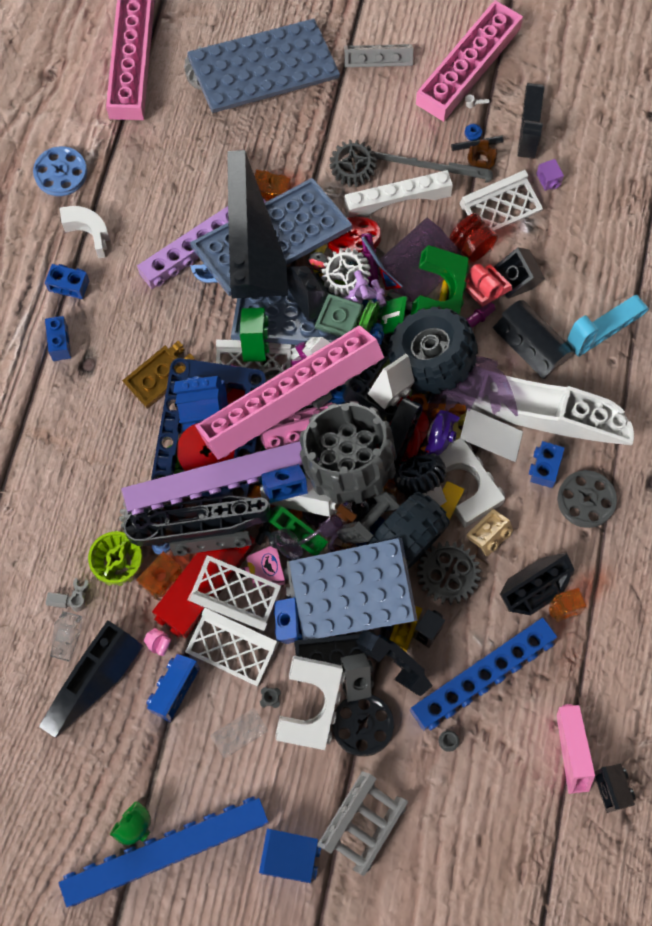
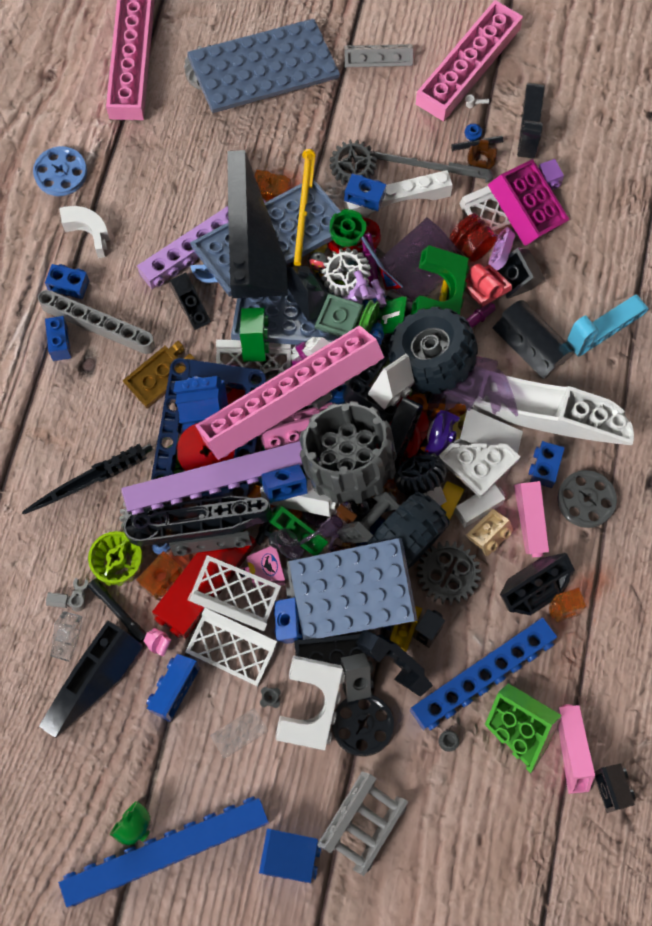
(99, 472): none -> black piece
(103, 327): none -> light grey beam
(103, 594): none -> black piece
(189, 300): none -> black slope
(309, 156): none -> yellow bar
(347, 228): none -> green cylinder
(355, 192): none -> blue brick
(479, 464): none -> white plate
(502, 248): none -> lavender beam
(522, 724): none -> bright green wedge
(528, 202): none -> dark pink slope
(532, 517): none -> bright pink slope

